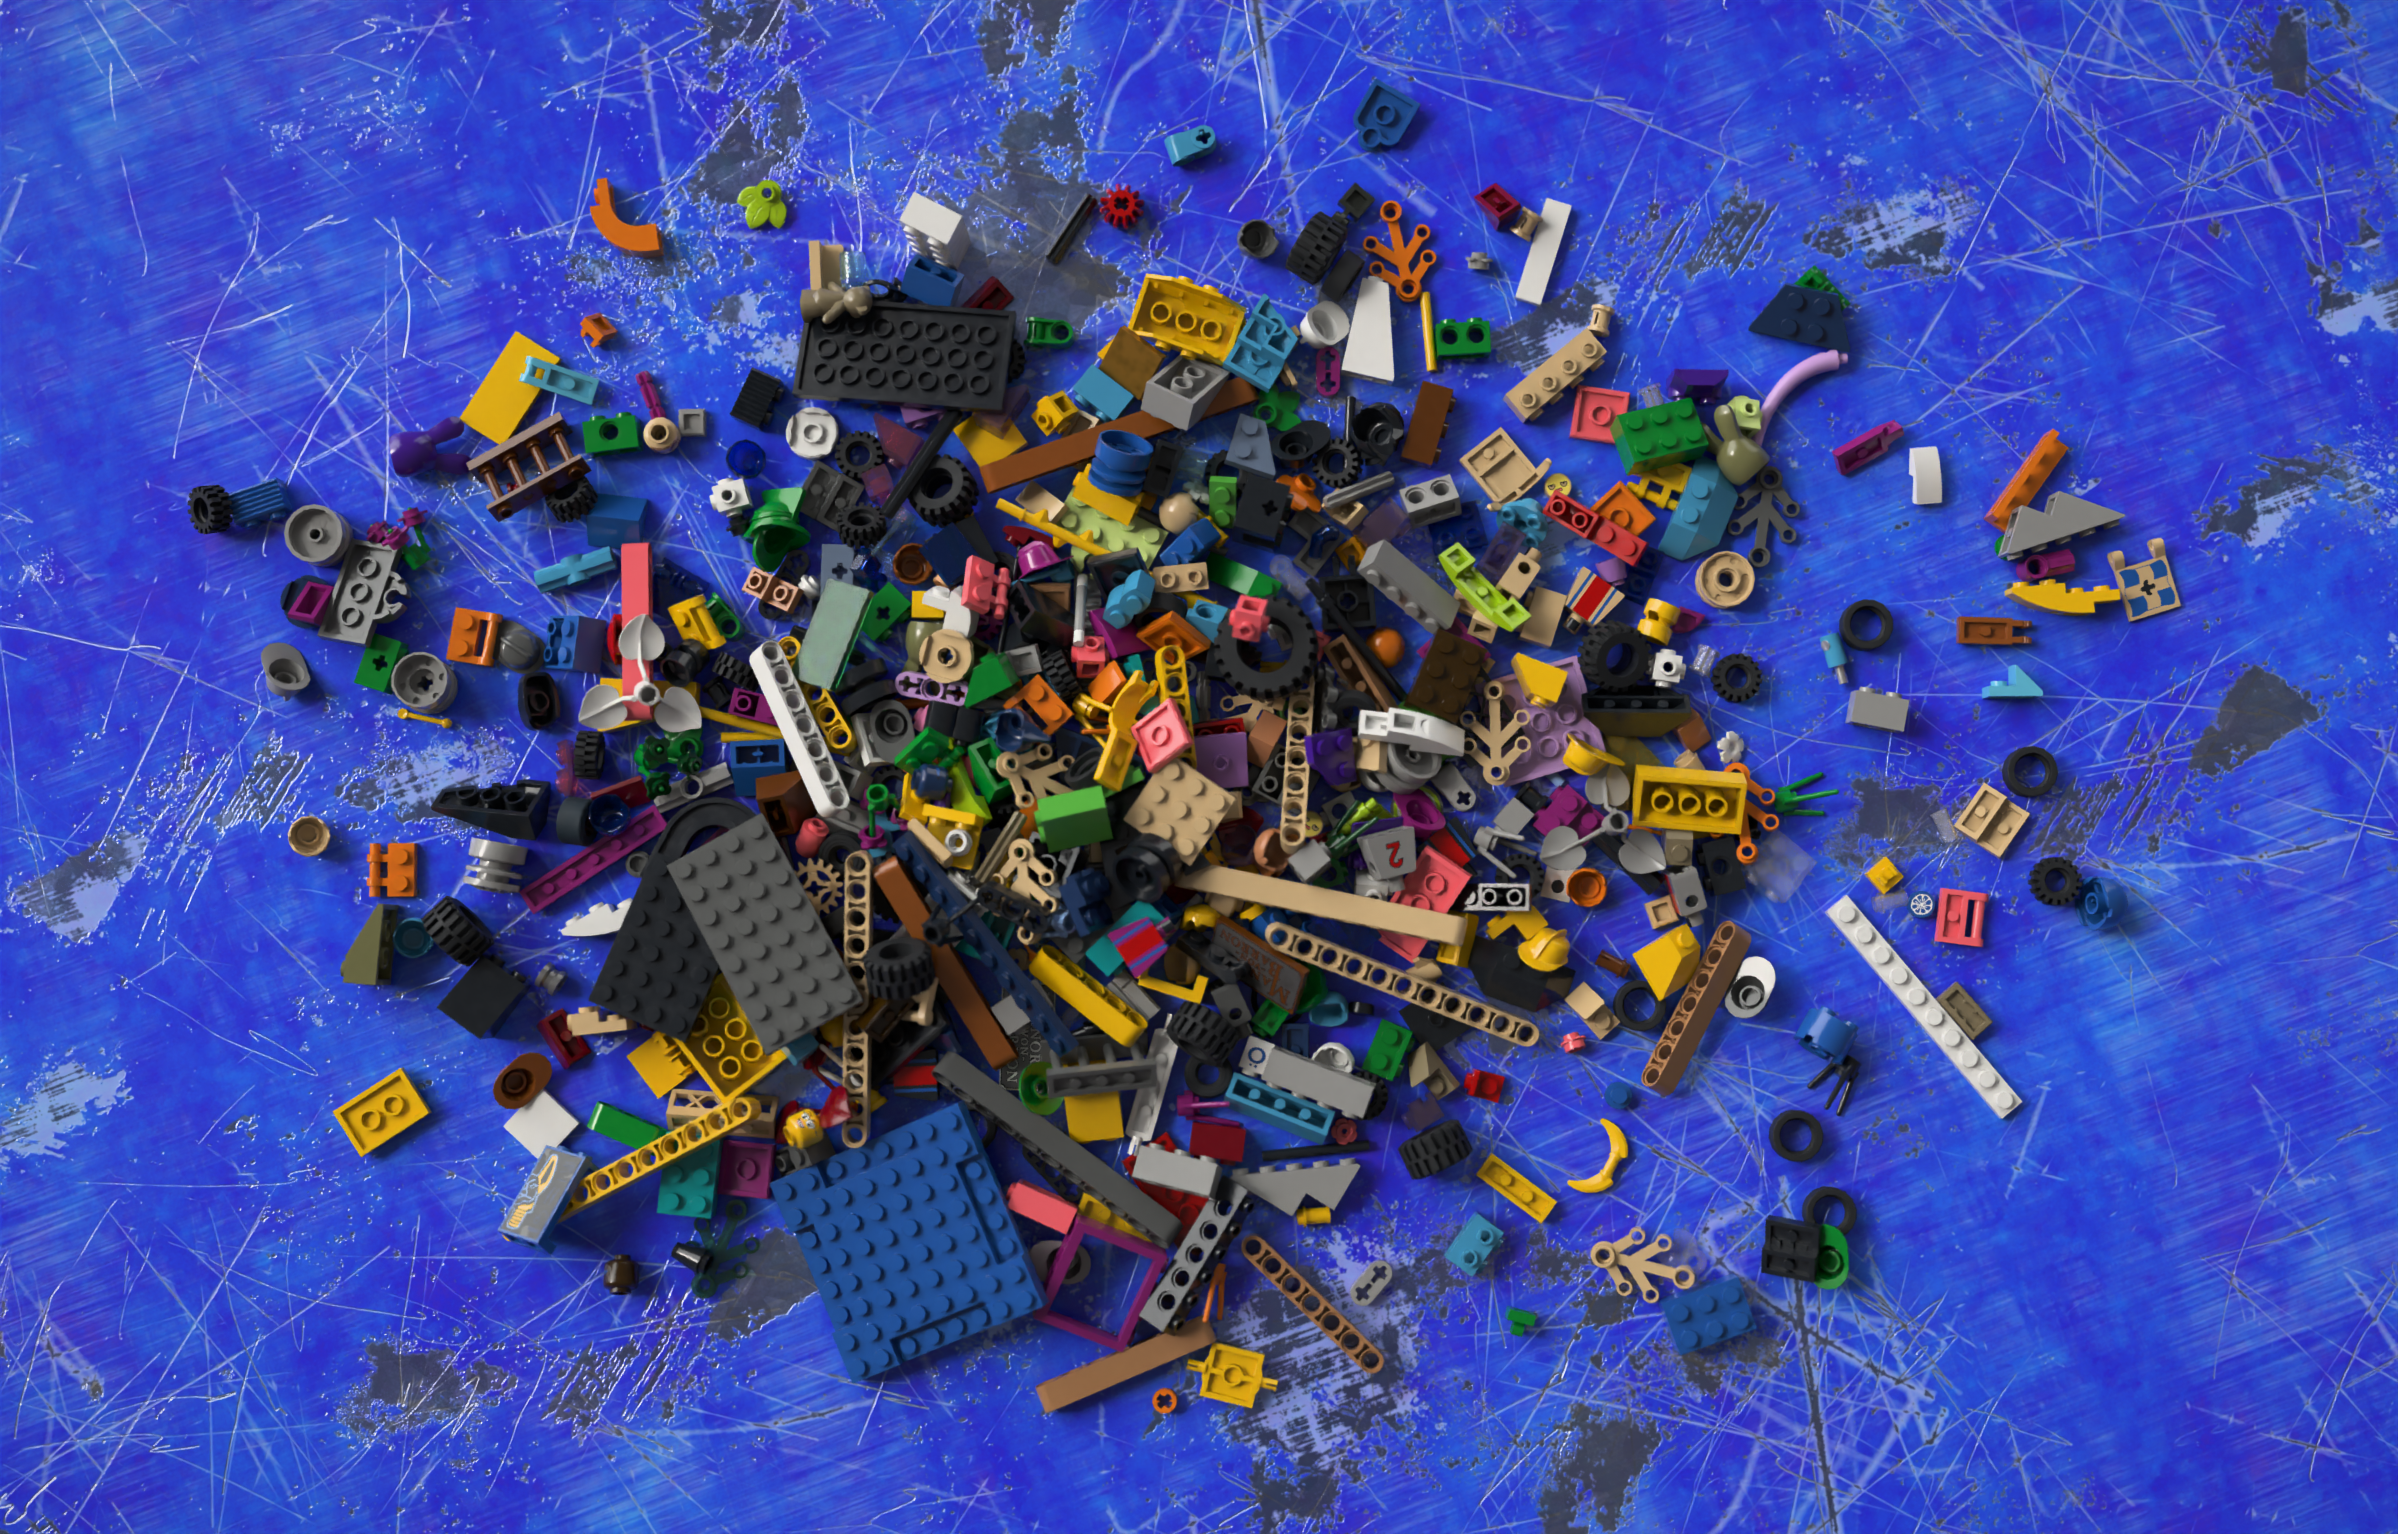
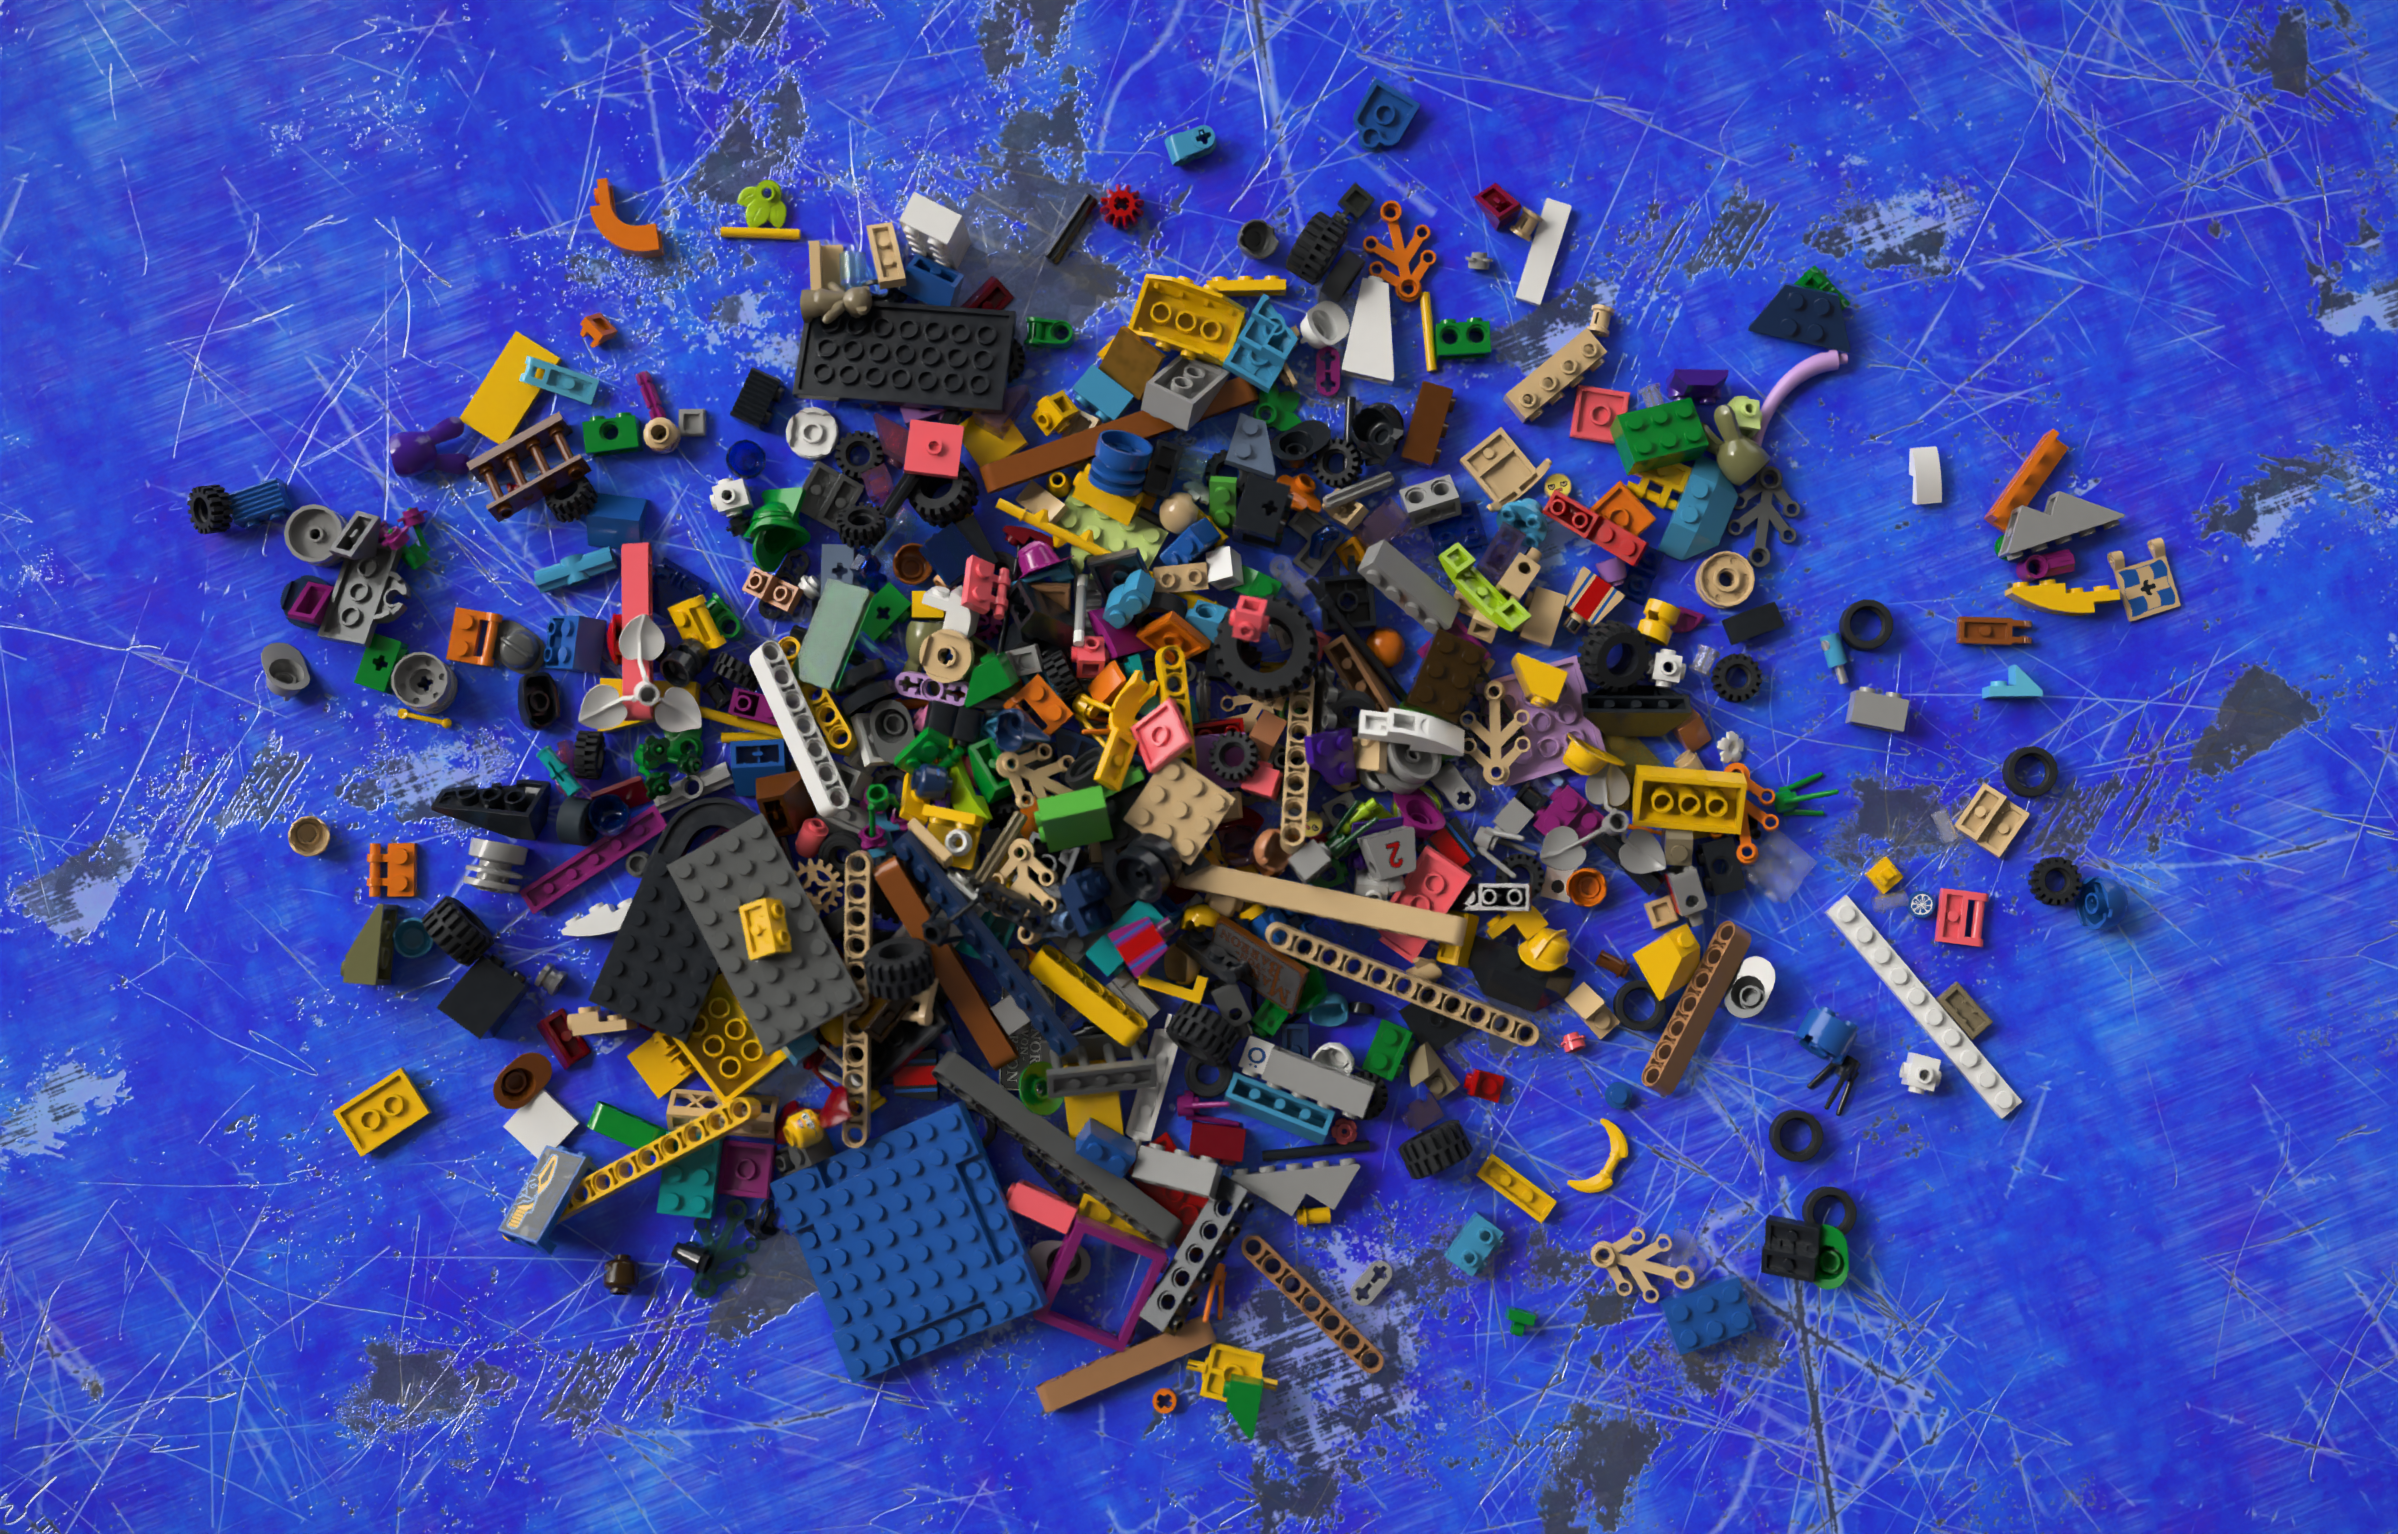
(358, 537): none -> flat silver slope
(559, 771): none -> teal pin
(760, 233): none -> yellow bar
(765, 928): none -> yellow bracket
(765, 1228): none -> black piece
(886, 255): none -> tan plate
(934, 449): none -> coral plate
(1059, 490): none -> yellow cone
(1105, 1148): none -> blue brick
(1224, 568): none -> white brick
(1243, 1401): none -> green slope
(1247, 286): none -> yellow plate
(1249, 763): none -> black tyre
(1265, 781): none -> coral brick
(1753, 623): none -> black slope
(1866, 447): magenta hinge -> none
(1929, 1070): none -> white brick

